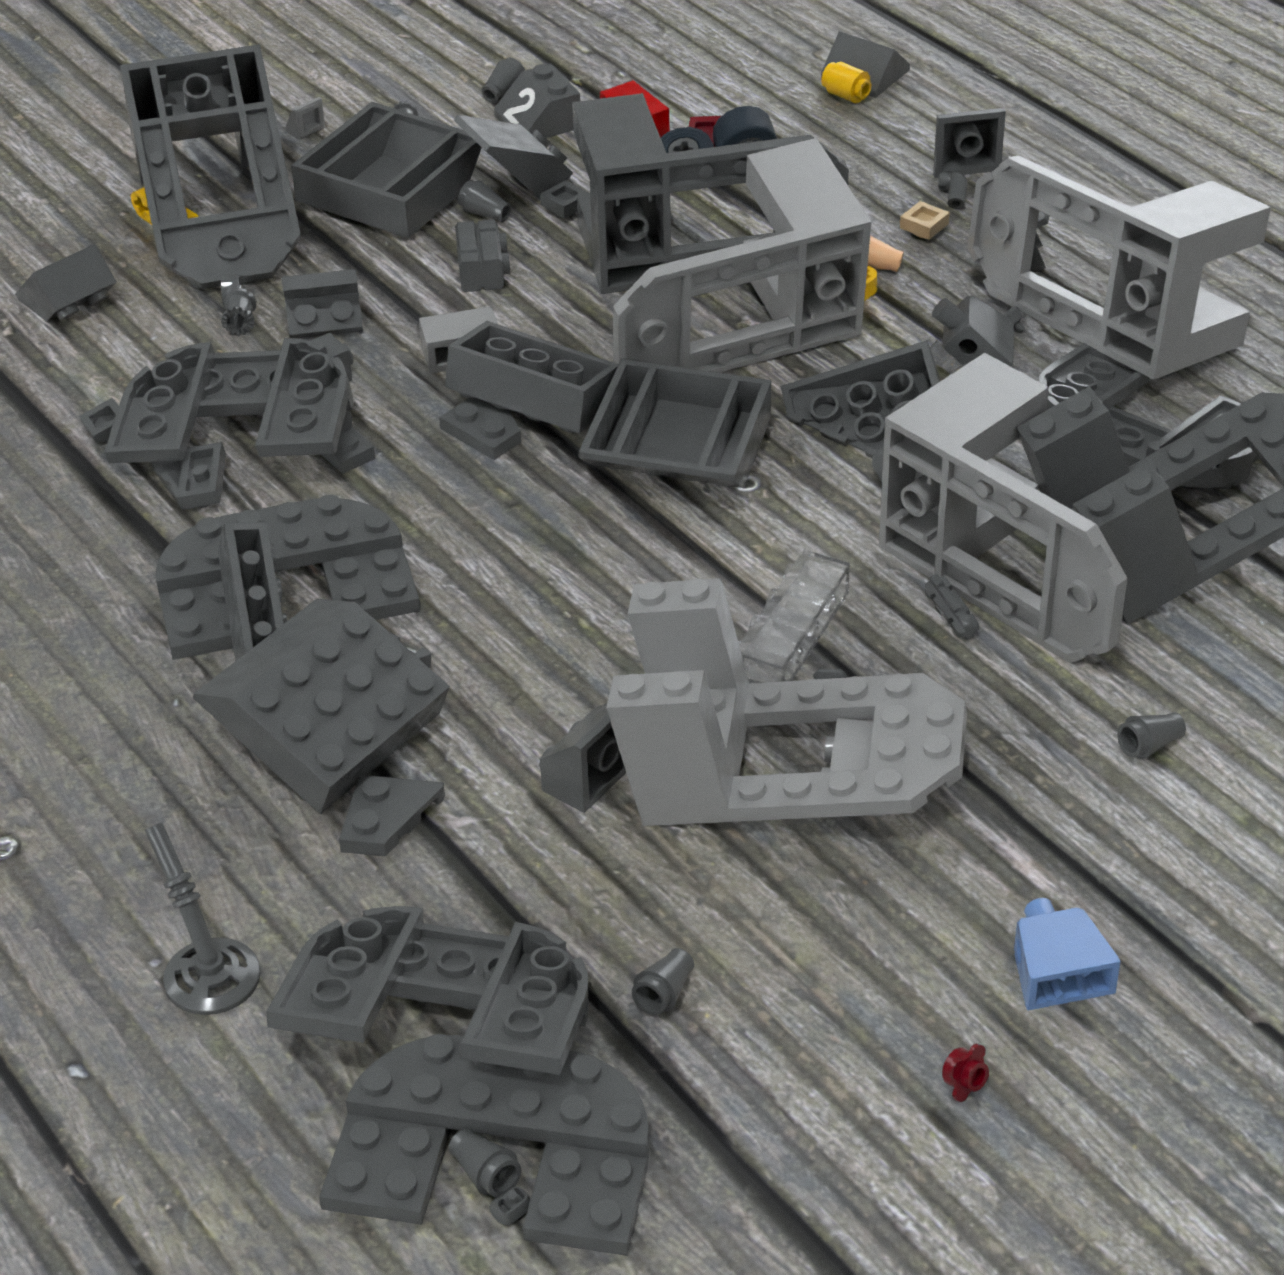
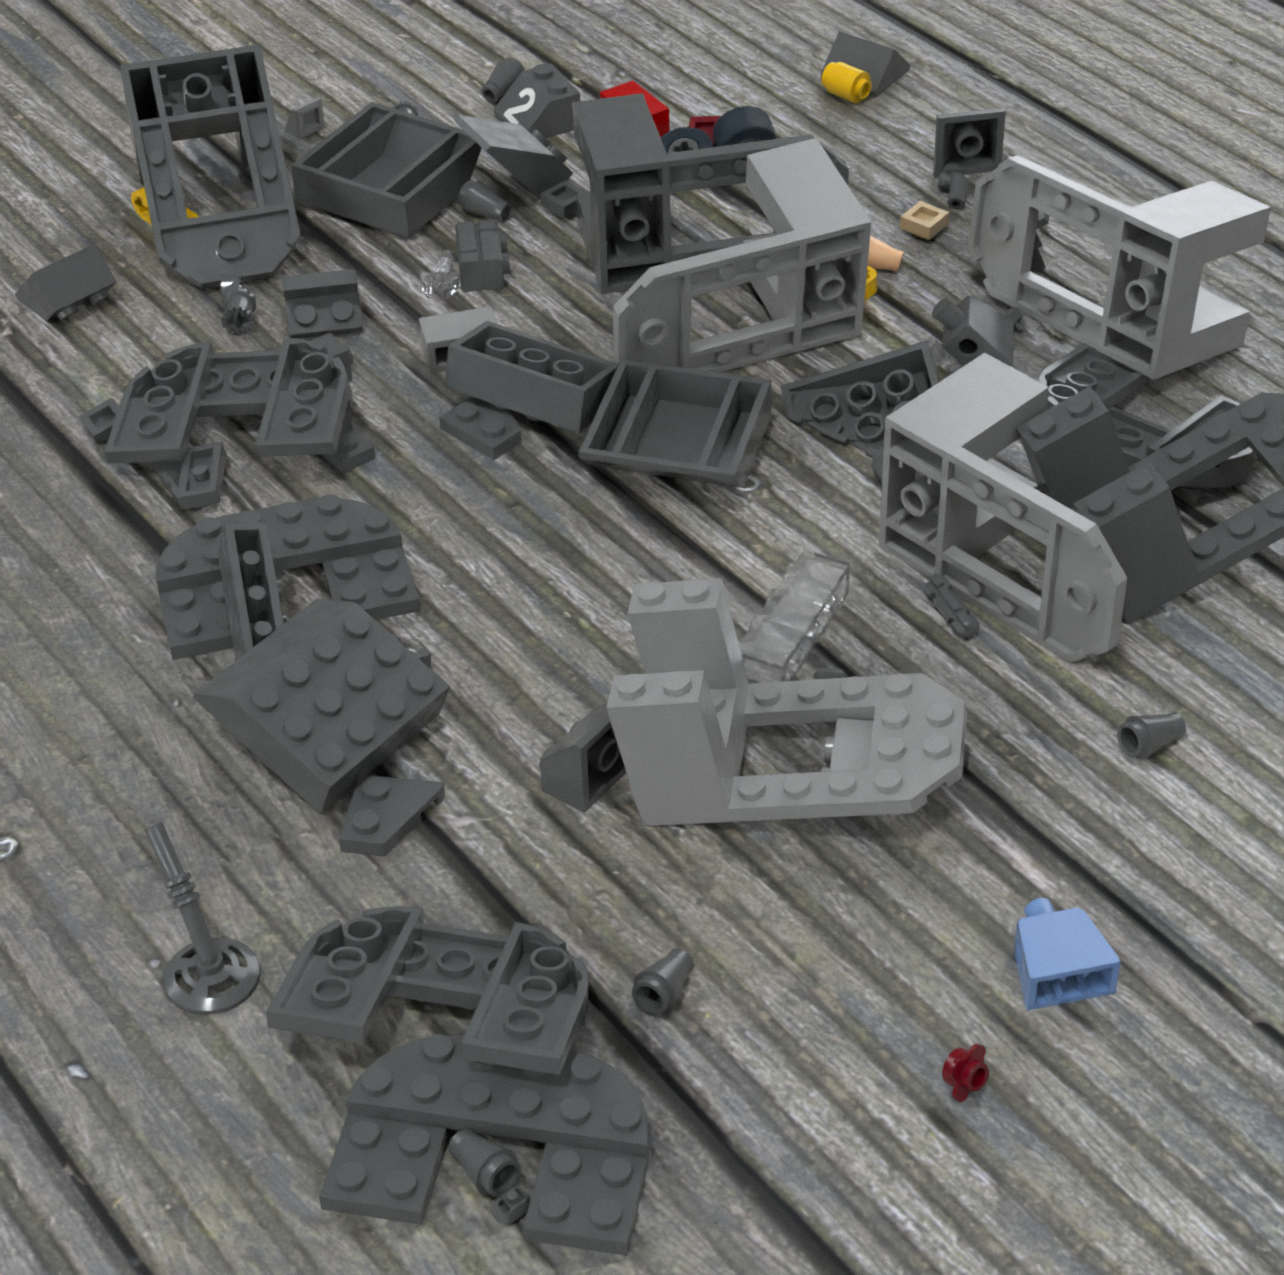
(441, 276): none -> clear bar

